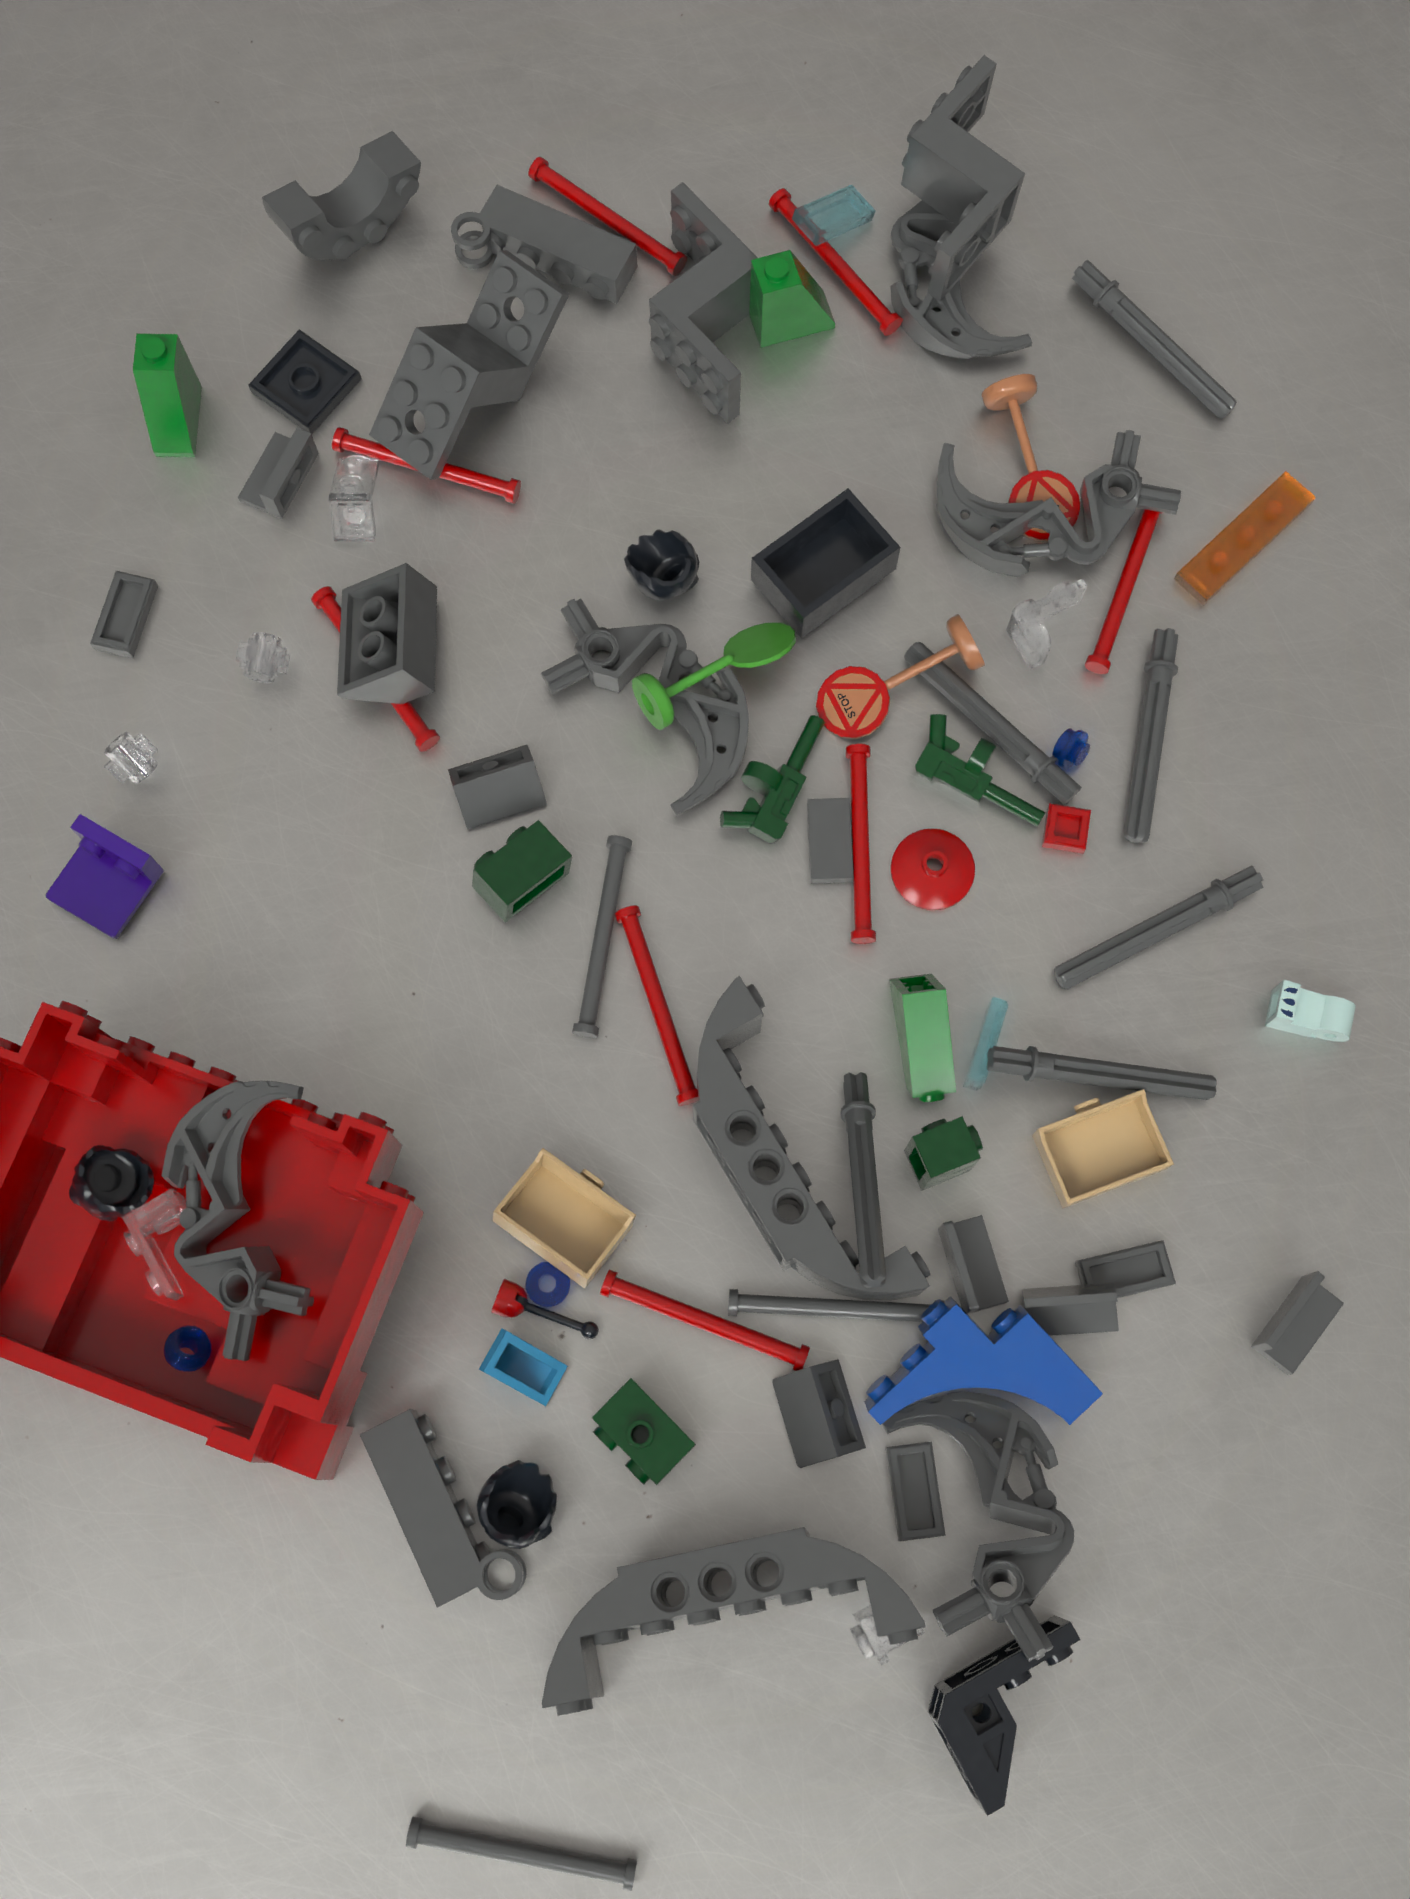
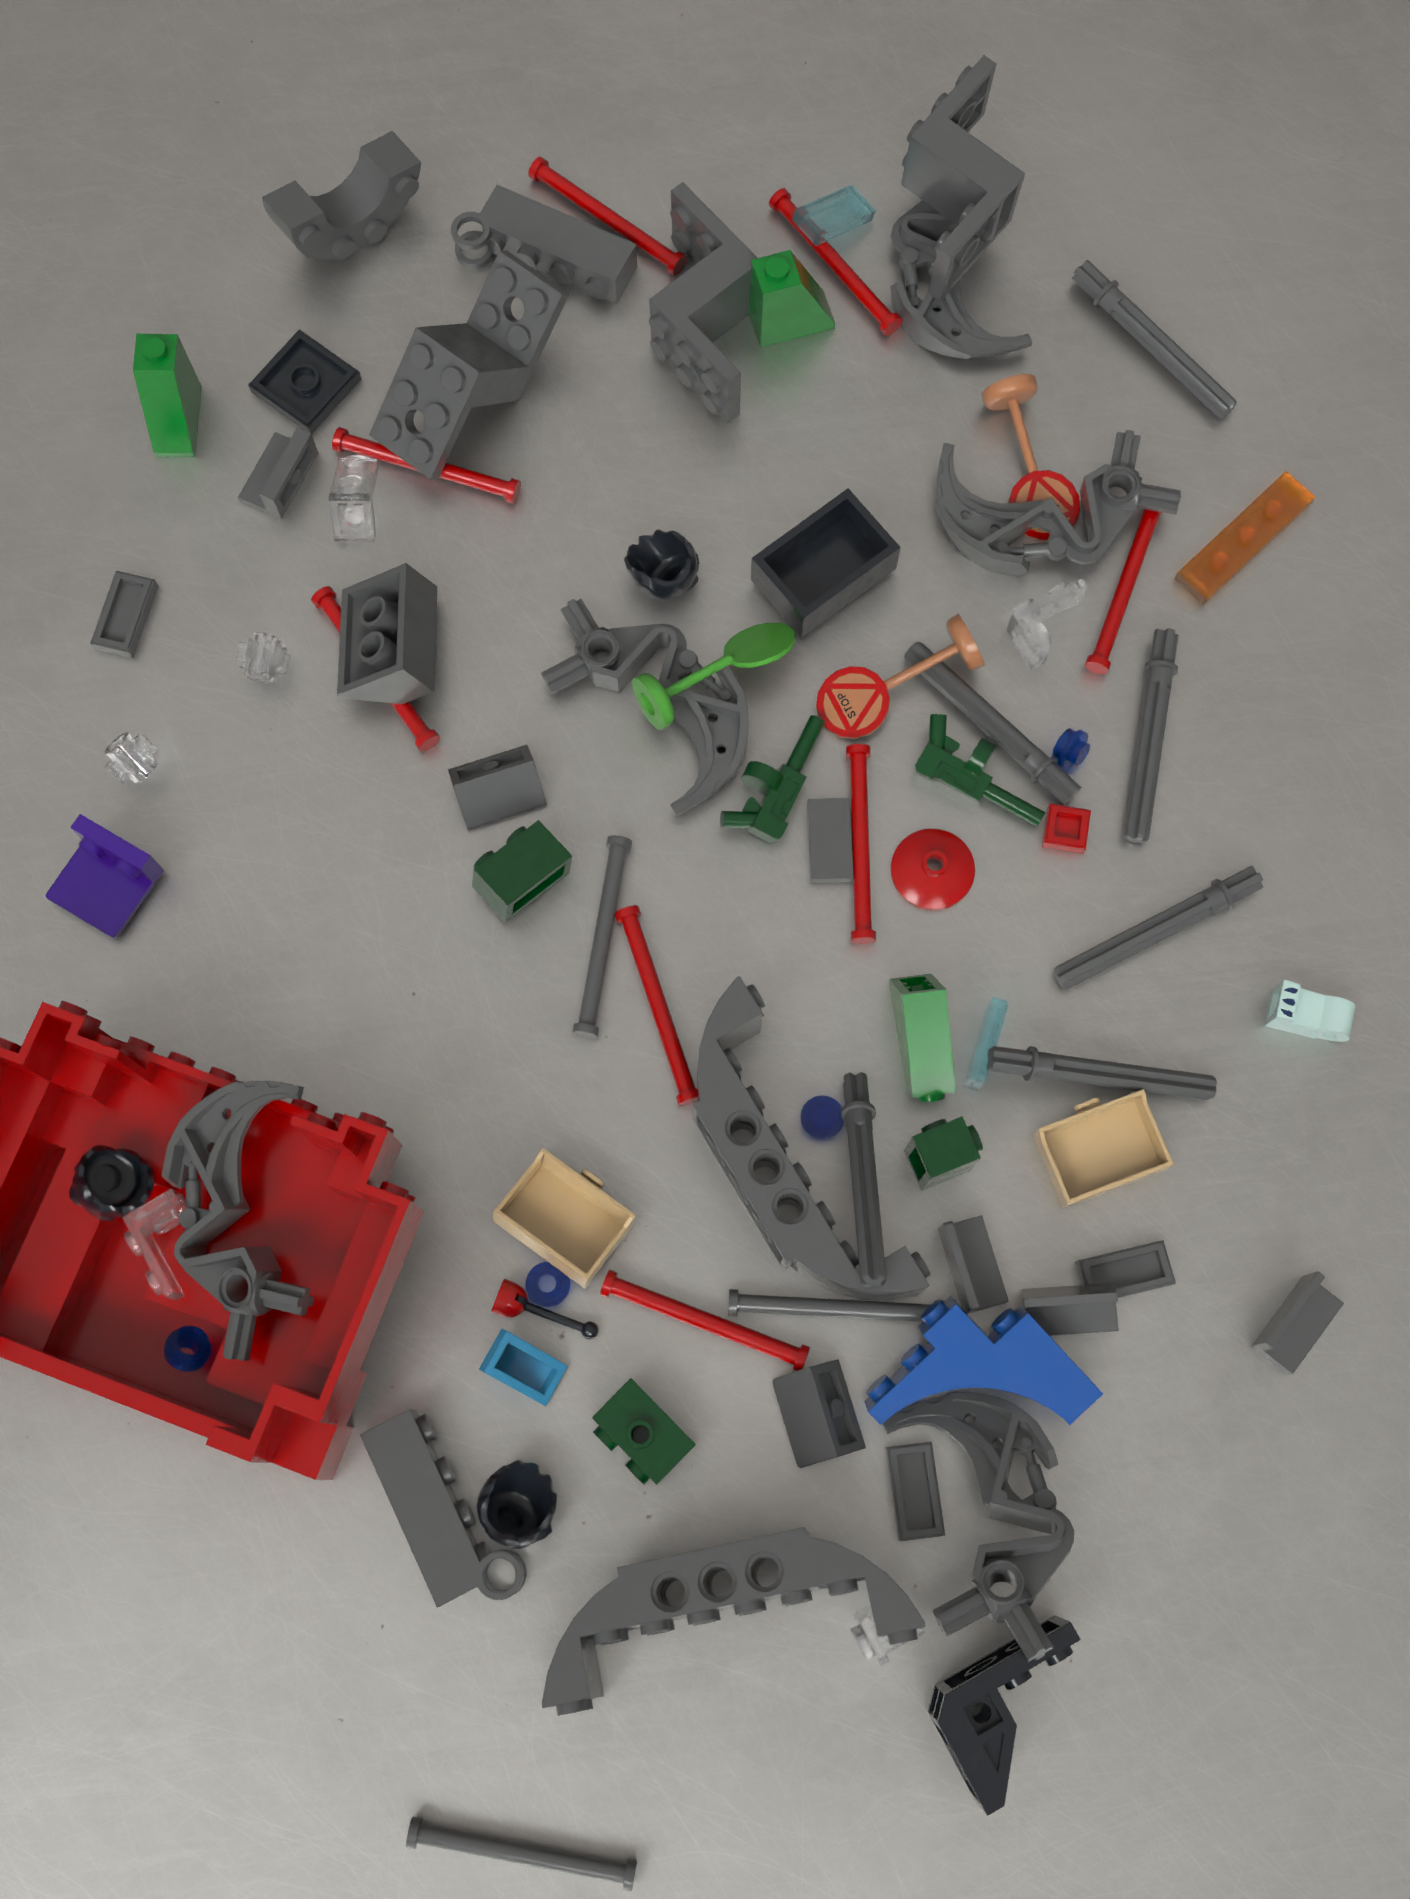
(821, 1117): none -> clear blue plate

